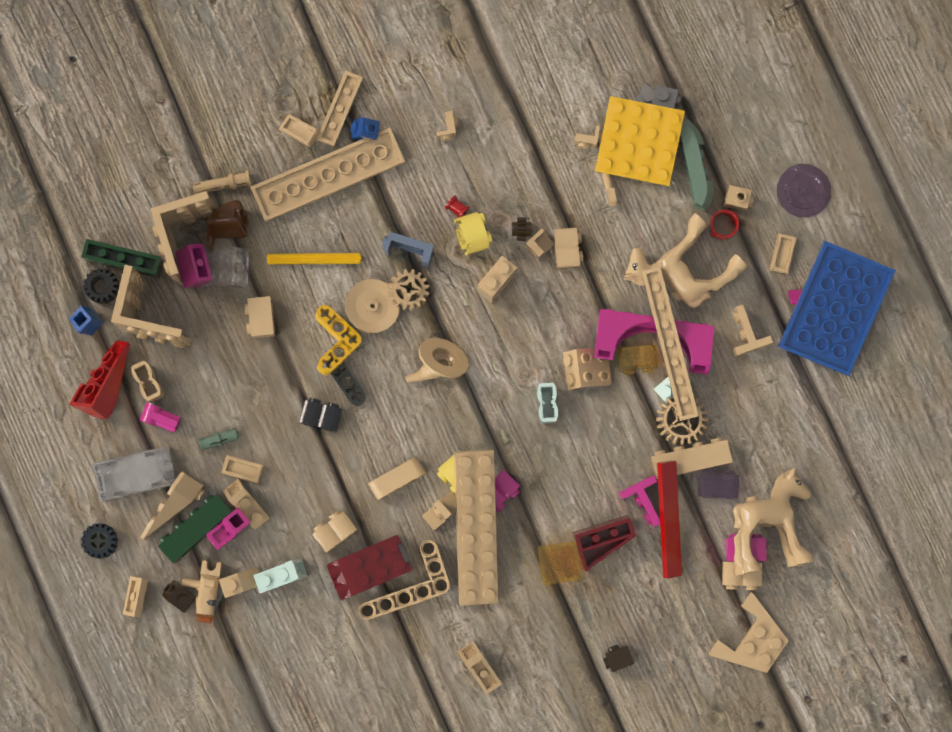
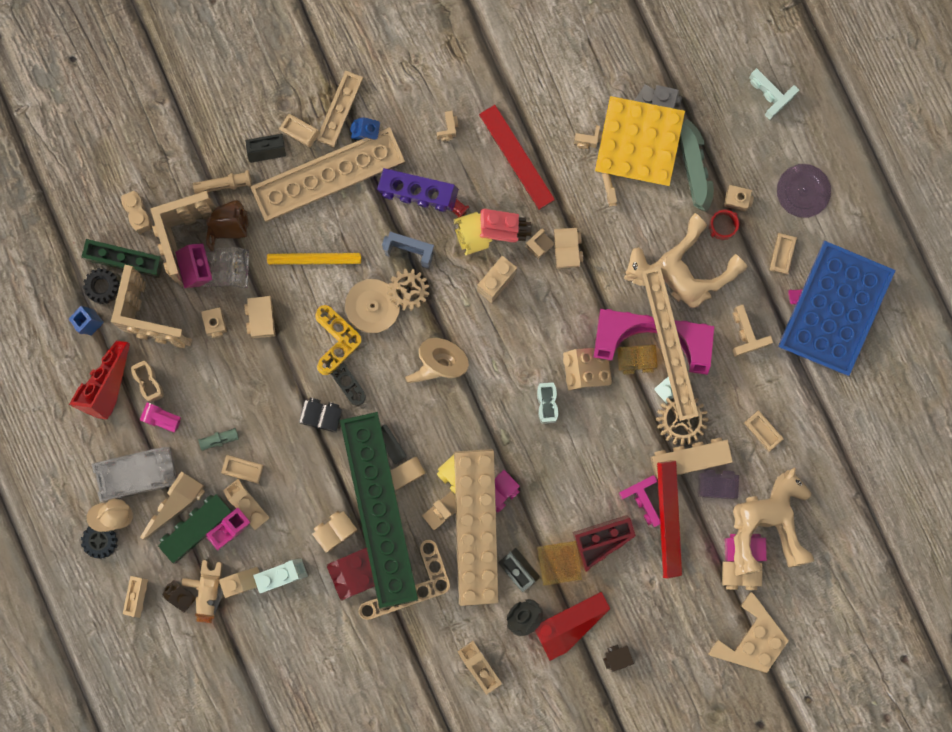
(109, 515): none -> tan piece
(137, 216): none -> tan brick
(214, 322): none -> tan brick
(265, 148): none -> pearl dark grey slope
(379, 510): none -> dark green plate
(391, 179): none -> dark purple brick
(392, 446): none -> pearl dark grey slope
(499, 225): none -> coral plate
(516, 157): none -> red tile
(519, 569): none -> pearl dark grey slope
(524, 617): none -> pearl dark grey tile
(567, 627): none -> red wedge
(763, 431): none -> tan tile
(771, 93): none -> light aqua bracket

